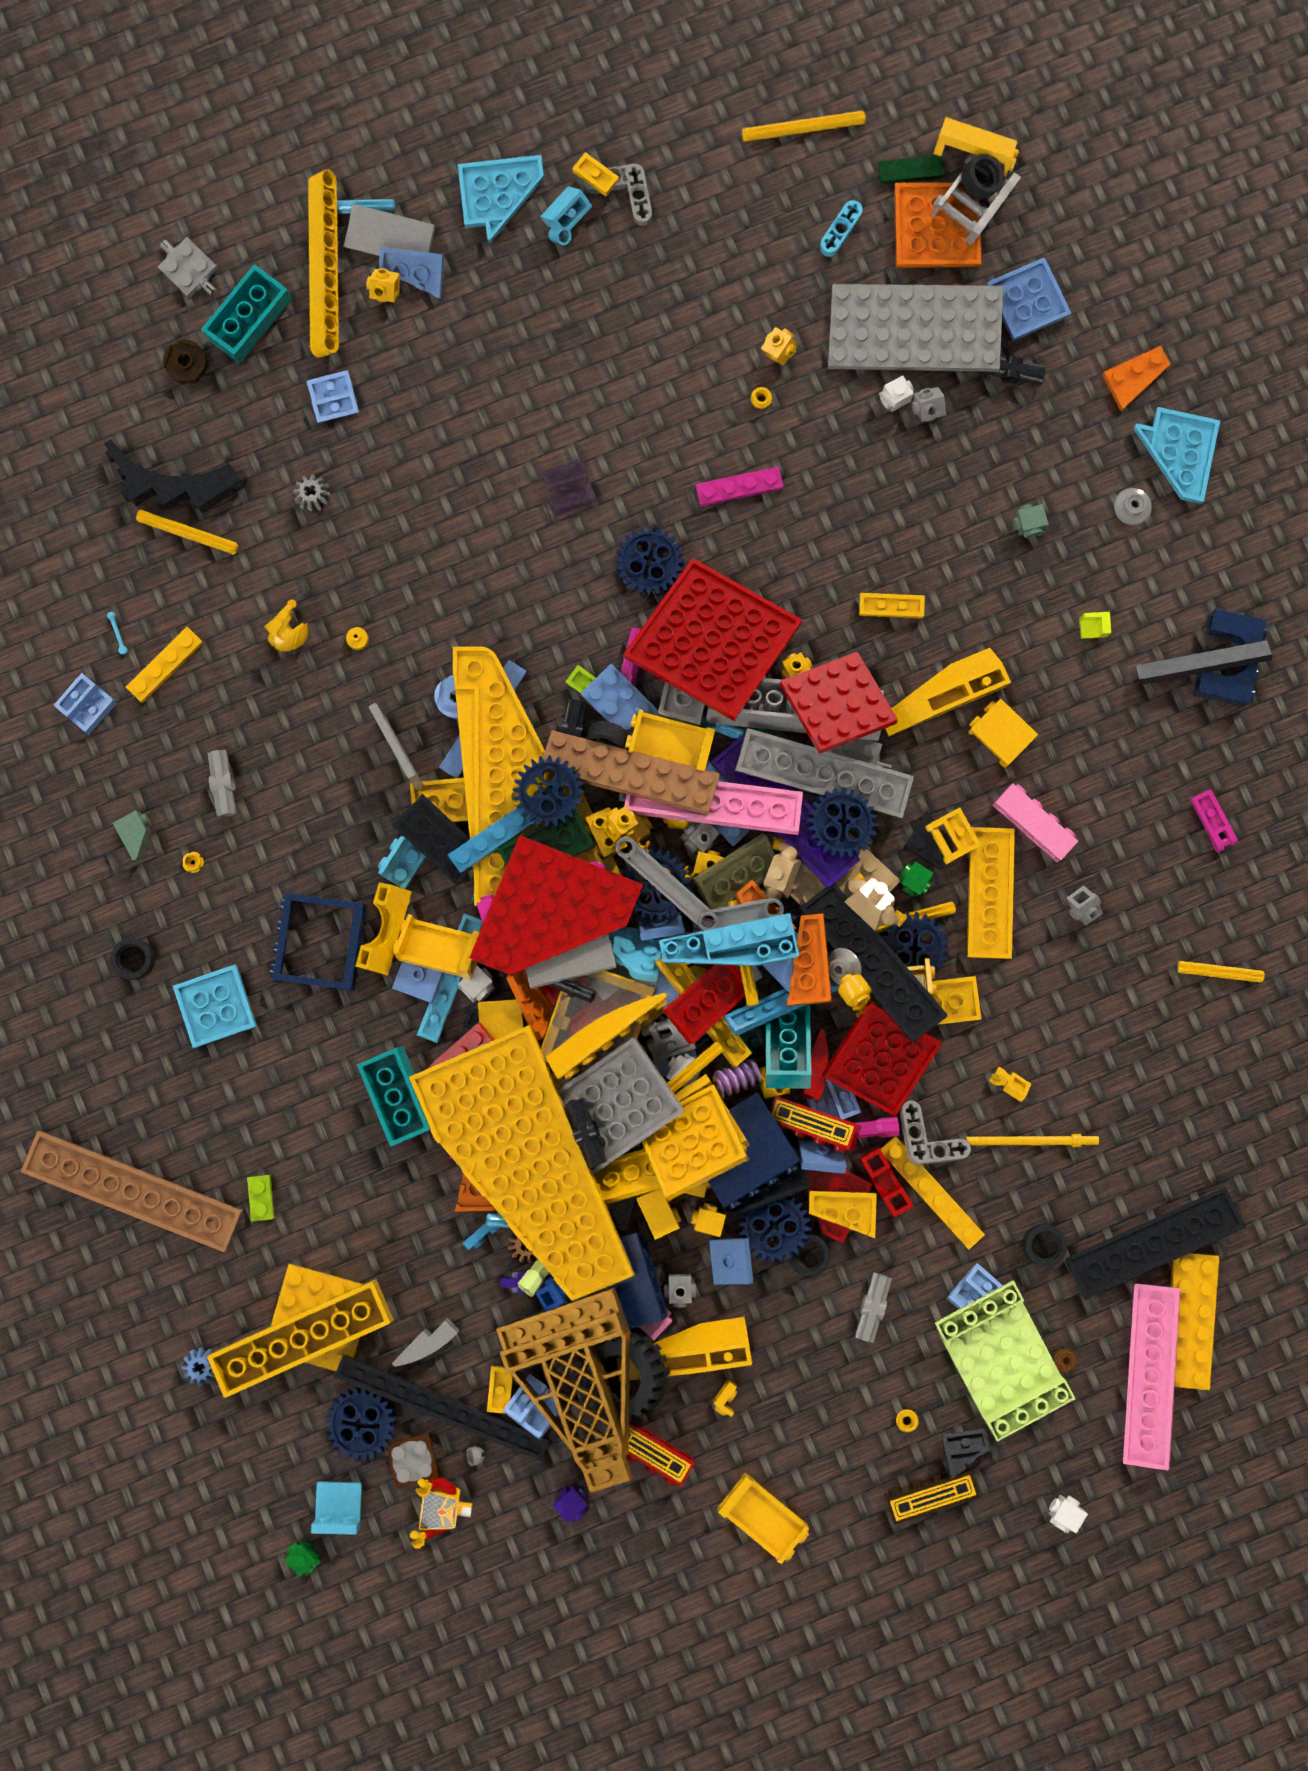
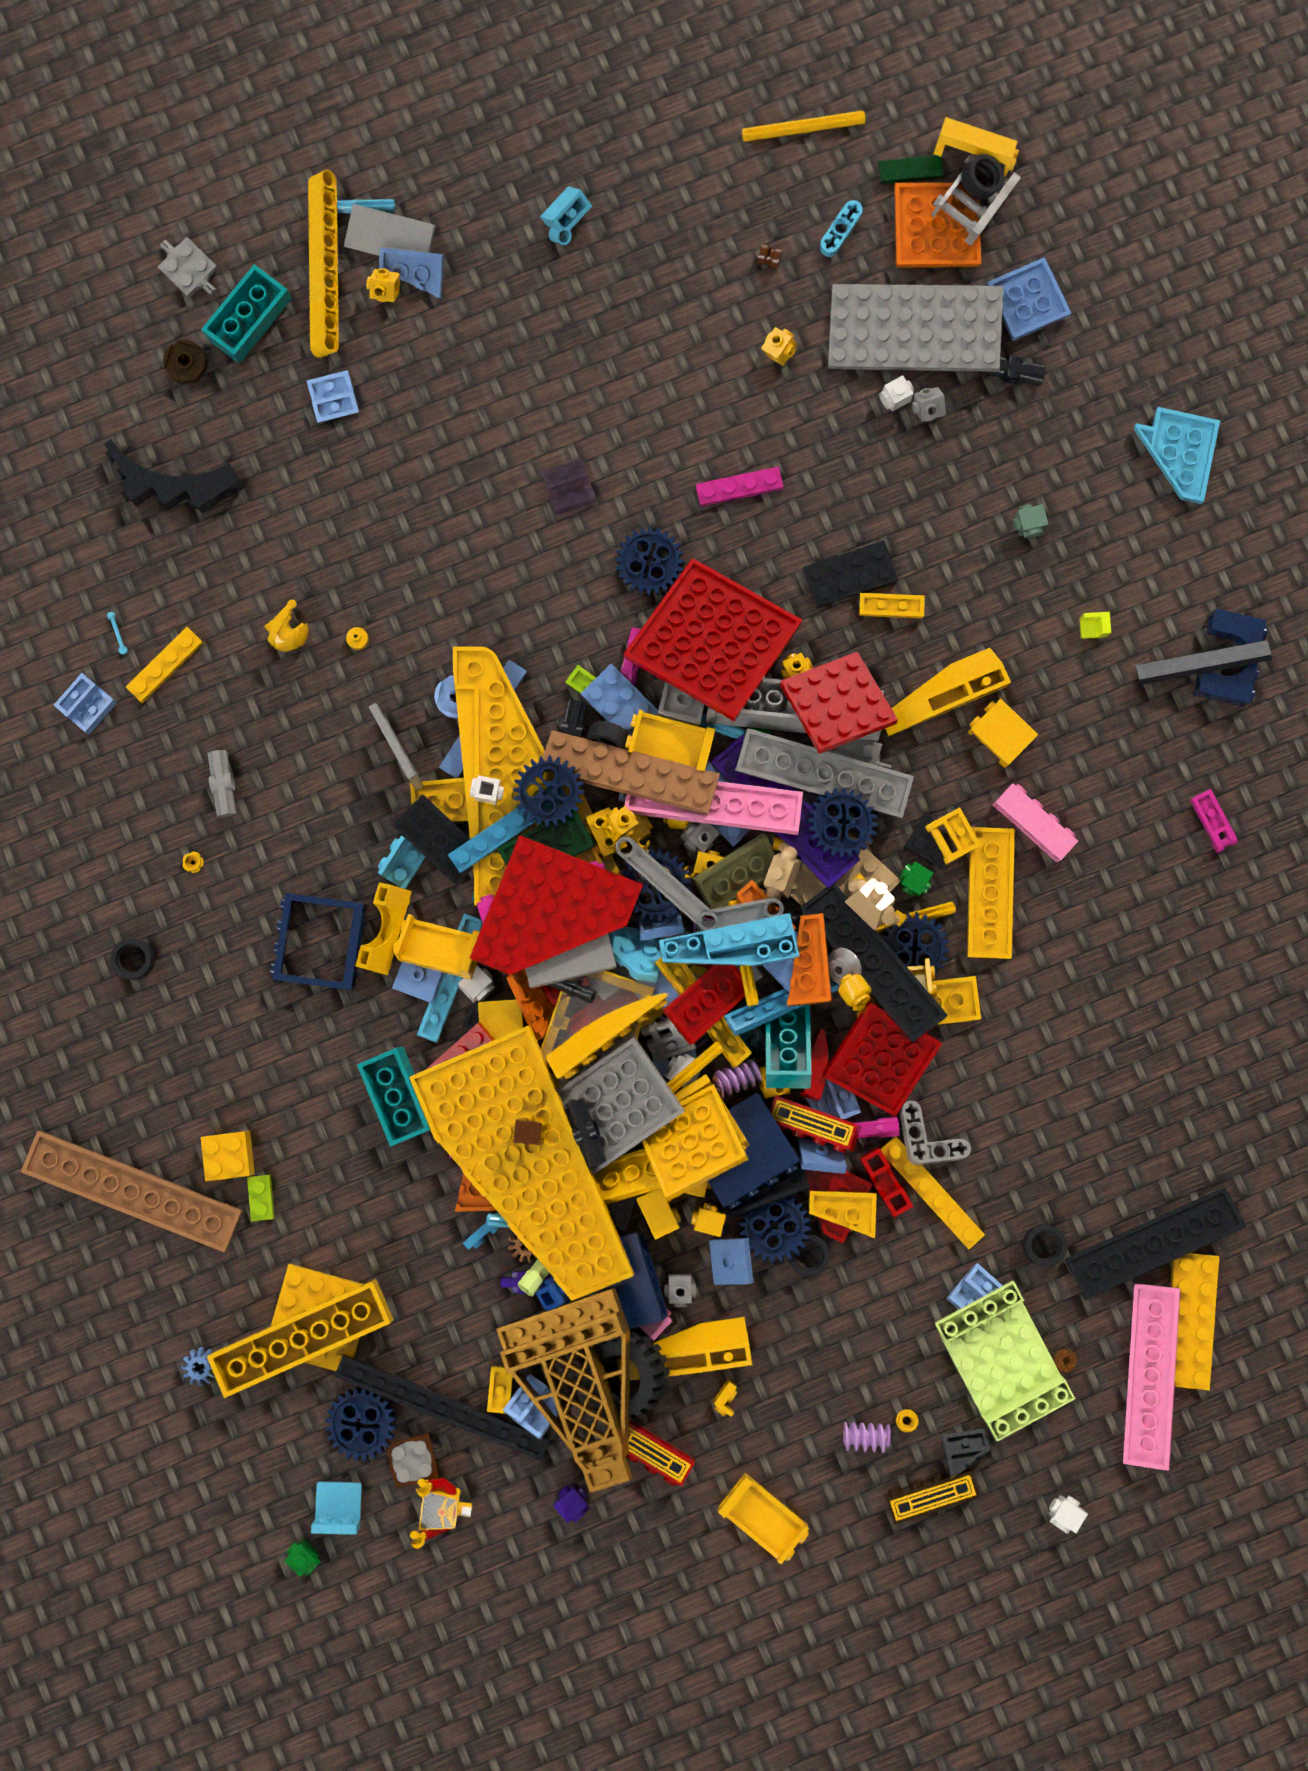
(134, 833): sand green slope -> none
(187, 532): yellow axle -> none
(214, 1006): medium azure plate -> none
(227, 1156): none -> yellow brick
(311, 500): light grey gear -> none
(427, 1343): light grey slope -> none
(474, 1456): light grey hinge -> none
(486, 790): none -> white brick
(497, 190): medium azure wing -> none
(527, 1132): none -> reddish brown panel
(595, 174): yellow plate -> none
(627, 181): light grey beam -> none
(761, 391): yellow plate -> none
(774, 258): none -> reddish brown wheel
(850, 574): none -> black plate
(866, 1437): none -> lavender piece
(873, 1307): light grey piece -> none
(1013, 1084): yellow plate -> none
(1074, 1140): yellow bar -> none
(1084, 905): light grey brick -> none
(1129, 514): light grey piece -> none
(1134, 375): orange wing -> none
(1220, 971): yellow axle -> none

